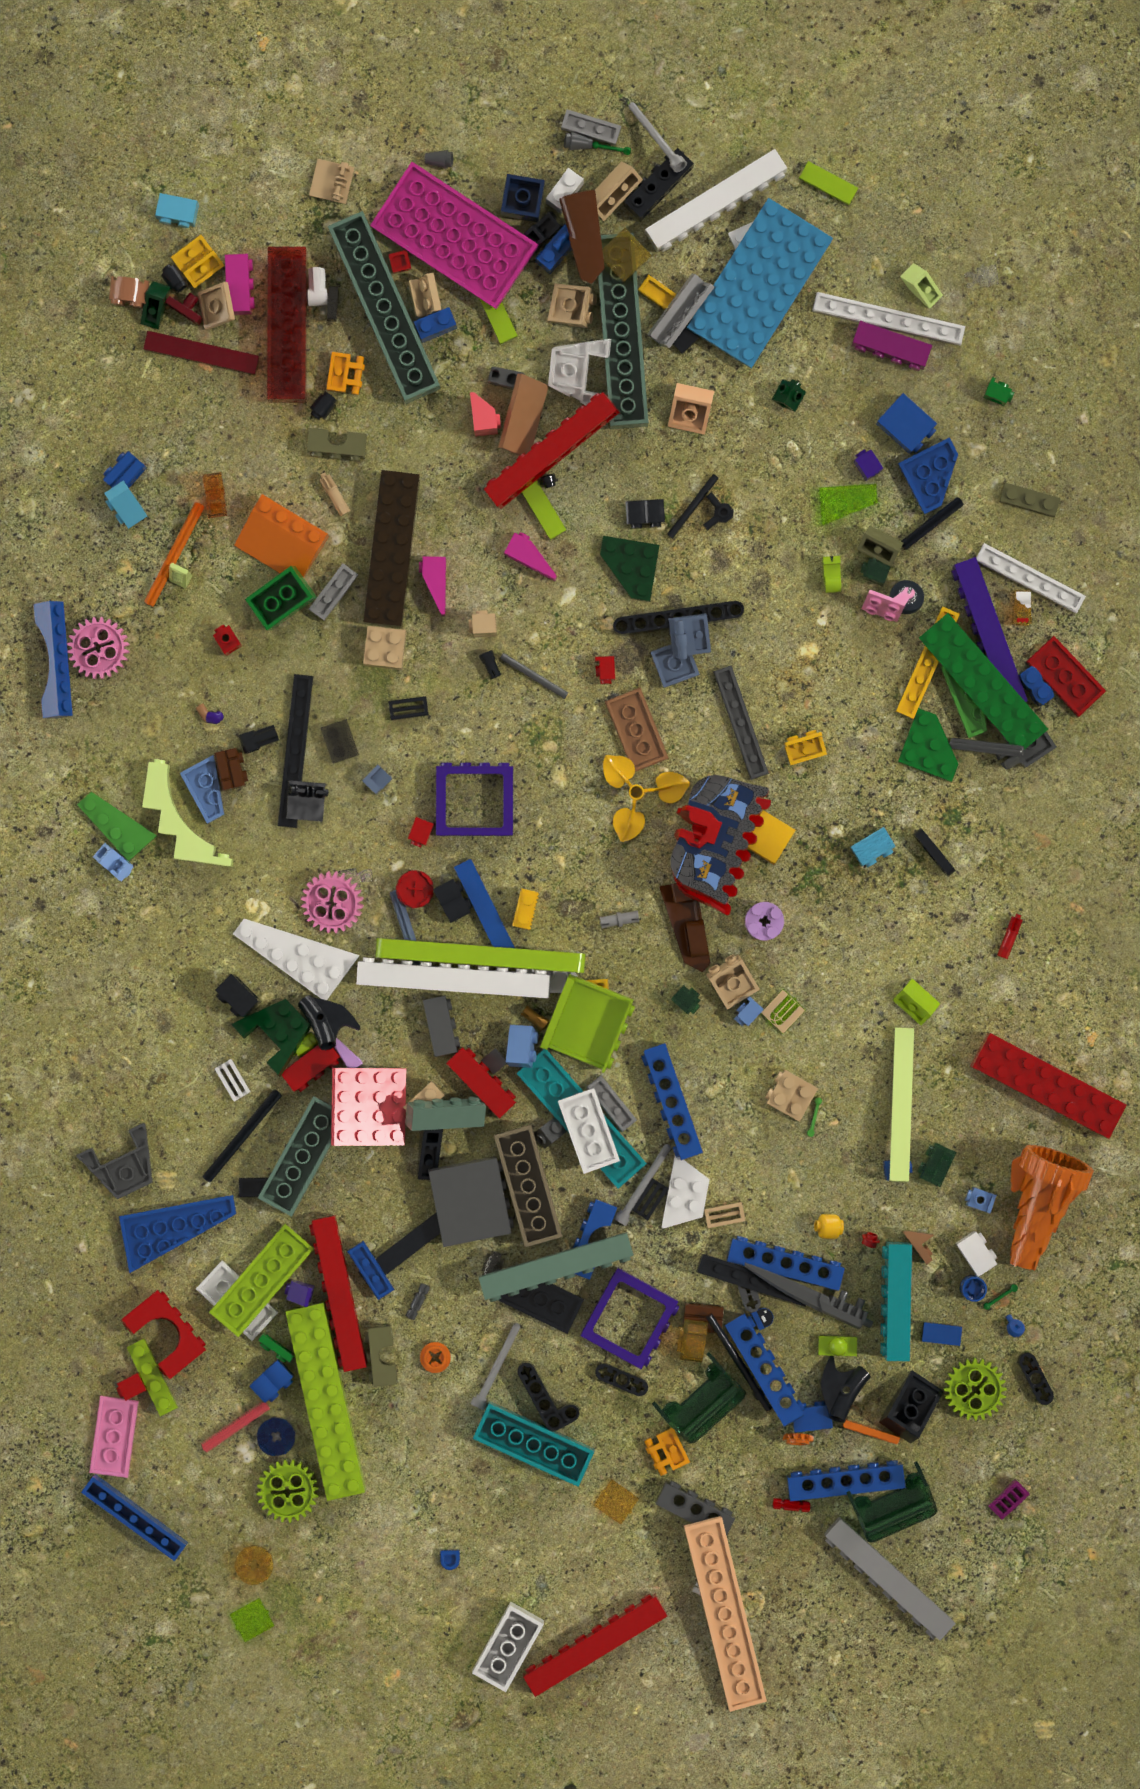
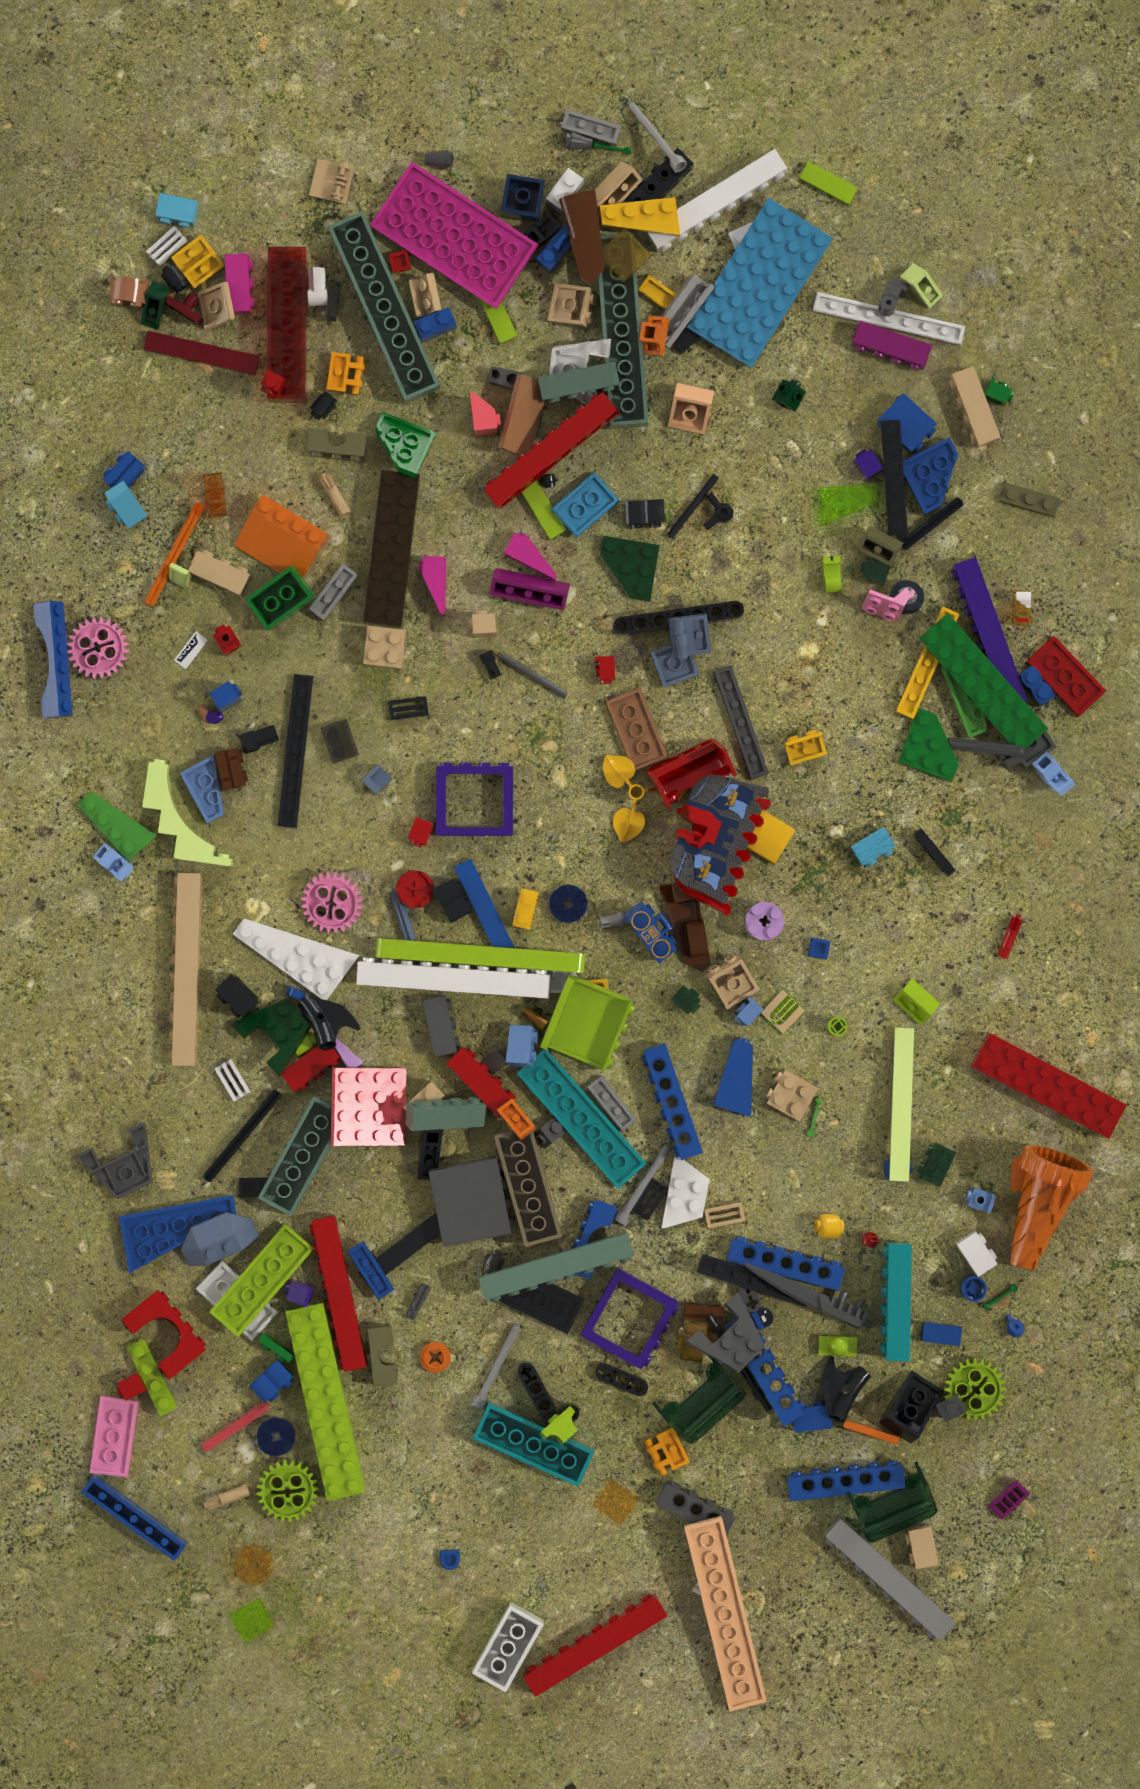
(165, 243): none -> white tile
(187, 969): none -> tan brick
(190, 650): none -> white sticker
(218, 1238): none -> sand blue wedge
(220, 572): none -> tan brick
(226, 696): none -> blue brick
(227, 1497): none -> tan piece
(272, 384): none -> red brick
(295, 992): none -> blue tile
(306, 800): black hinge -> none
(404, 443): none -> green plate
(516, 1119): none -> orange plate
(529, 589): none -> magenta brick
(560, 1427): none -> lime brick
(573, 913): none -> clear blue plate
(578, 381): none -> sand green brick
(585, 505): none -> dark azure tile
(588, 1130): white plate -> none
(644, 924): none -> blue piece
(647, 215): none -> yellow wing
(654, 335): none -> orange brick
(688, 768): none -> red windscreen
(736, 1081): none -> blue slope
(737, 1344): none -> dark grey wing
(789, 1505): red axle -> none
(798, 1439): orange gear -> none
(819, 948): none -> blue tile
(834, 1027): none -> lime wheel
(889, 299): none -> dark grey leg
(894, 477): none -> black plate
(917, 1239): medium nougat slope -> none
(922, 1546): none -> tan brick
(950, 1408): none -> dark grey bracket
(975, 407): none -> tan brick
(1030, 578): white tile -> none
(1037, 1393): black beam -> none
(1052, 774): none -> light blue brick

